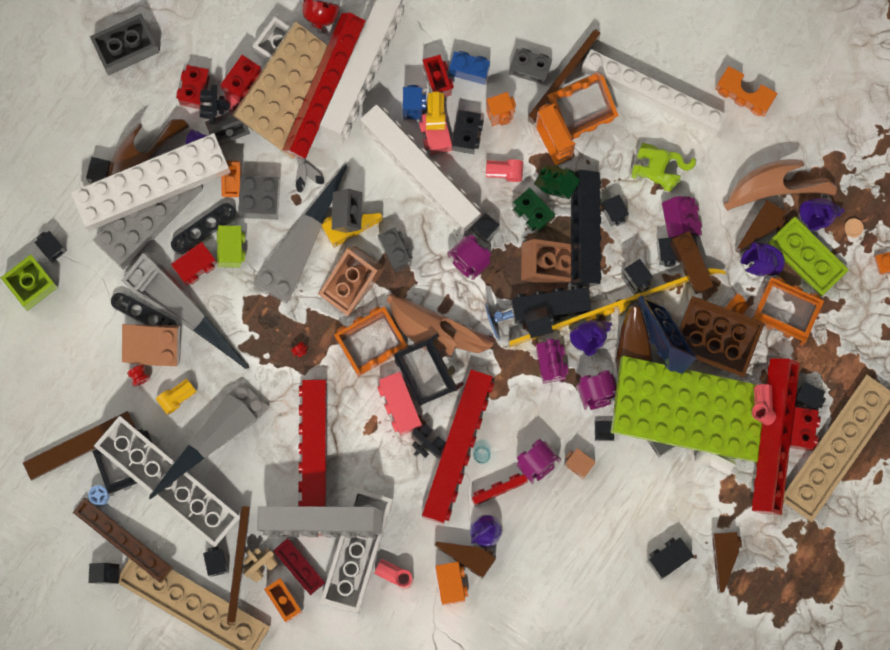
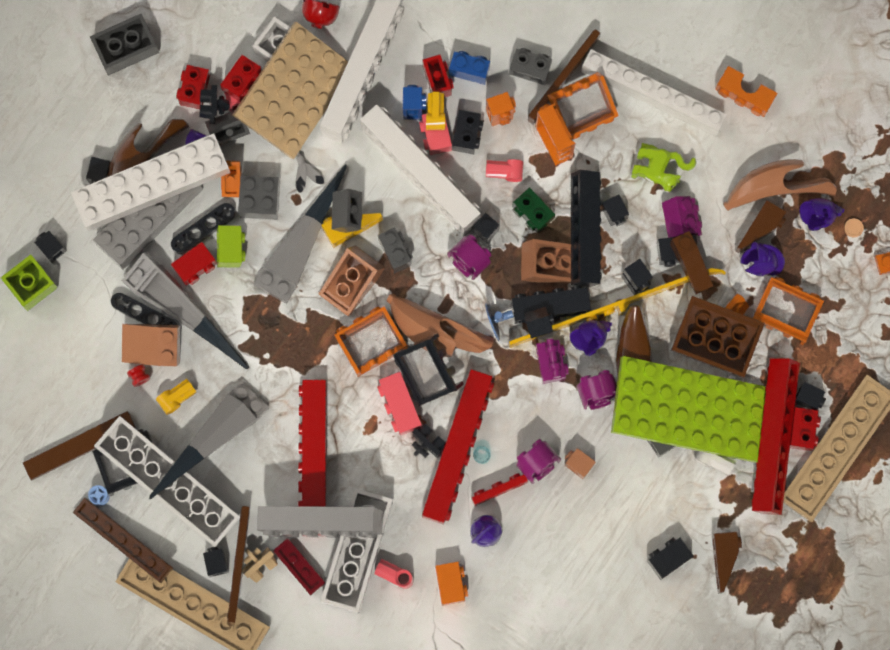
(103, 573): black brick -> none
(283, 600): orange brick -> none
(299, 349): red plate -> none
(323, 85): red brick -> none
(471, 557): reddish brown slope -> none
(557, 181): dark green brick -> none
(603, 431): black tile -> none
(666, 336): dark blue slope -> none
(763, 404): coral piece -> none
(808, 257): lime plate -> none

